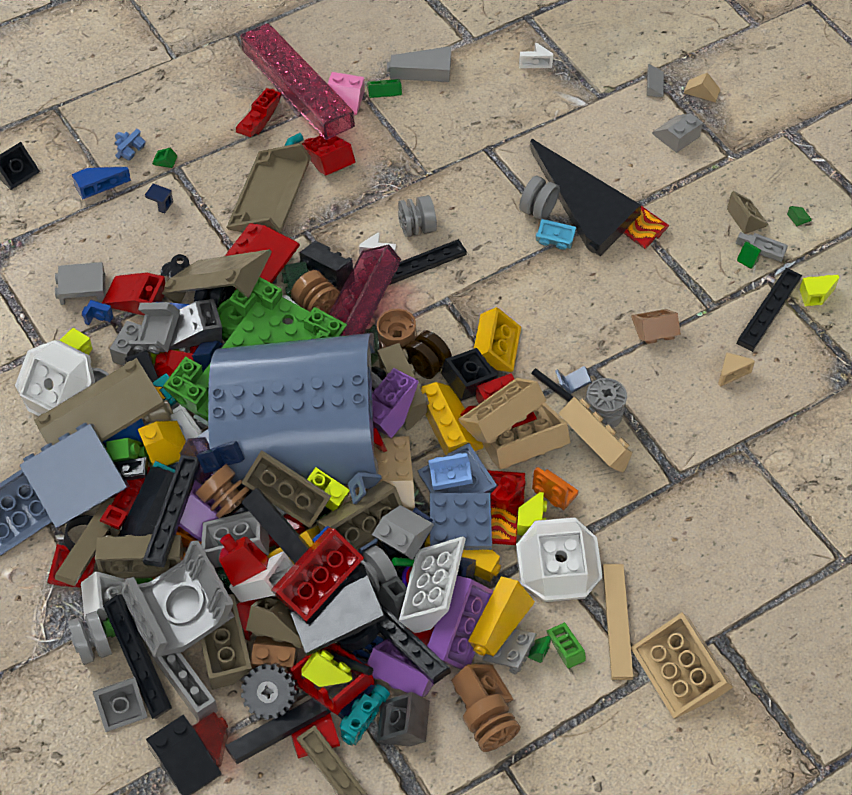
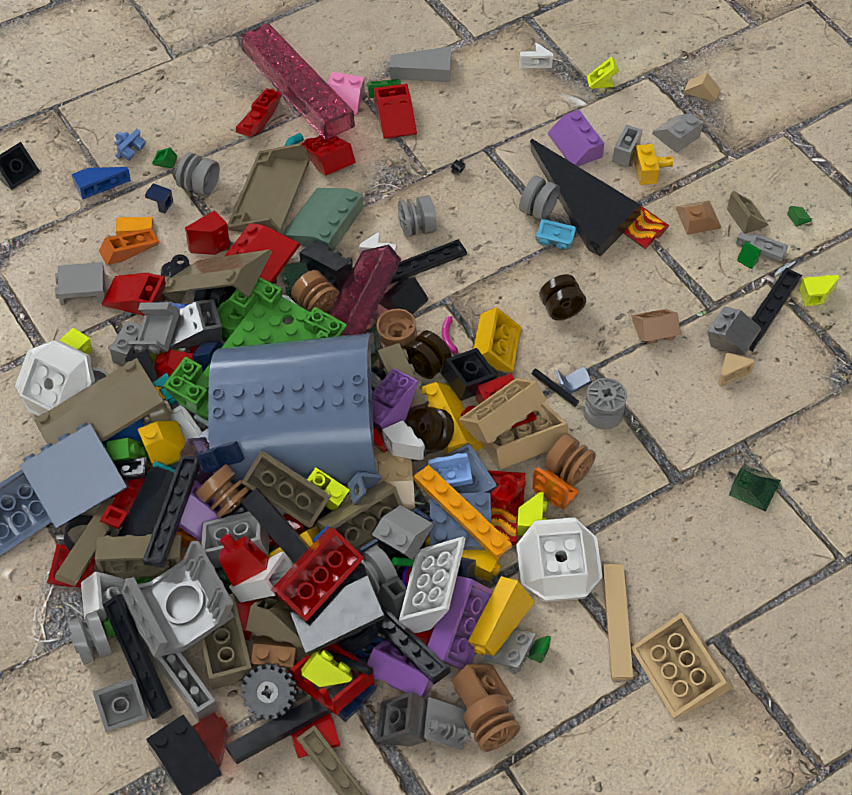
(97, 310): blue bracket -> none
(124, 246): none -> orange slope
(132, 224): none -> light orange tile
(197, 174): none -> light grey wheel
(208, 235): none -> red slope
(325, 217): none -> sand green slope
(360, 718): teal brick -> none
(395, 111): none -> red slope
(402, 442): none -> white slope
(405, 295): none -> black slope
(432, 426): none -> dark brown wheel
(445, 334): none -> dark pink piece
(445, 724): none -> light grey hinge
(458, 166): none -> black plate
(462, 512): none -> light orange plate
(562, 297): none -> dark brown wheel
(570, 459): none -> medium nougat wheel
(572, 656): bright green slope -> none
(577, 139): none -> medium lavender slope
(596, 433): tan slope -> none
(602, 75): none -> neon yellow slope
(626, 144): none -> light grey brick
(648, 164): none -> yellow brick
(655, 81): light grey slope -> none
(698, 217): none -> medium nougat slope
(733, 331): none -> flat silver slope
(754, 487): none -> clear green slope

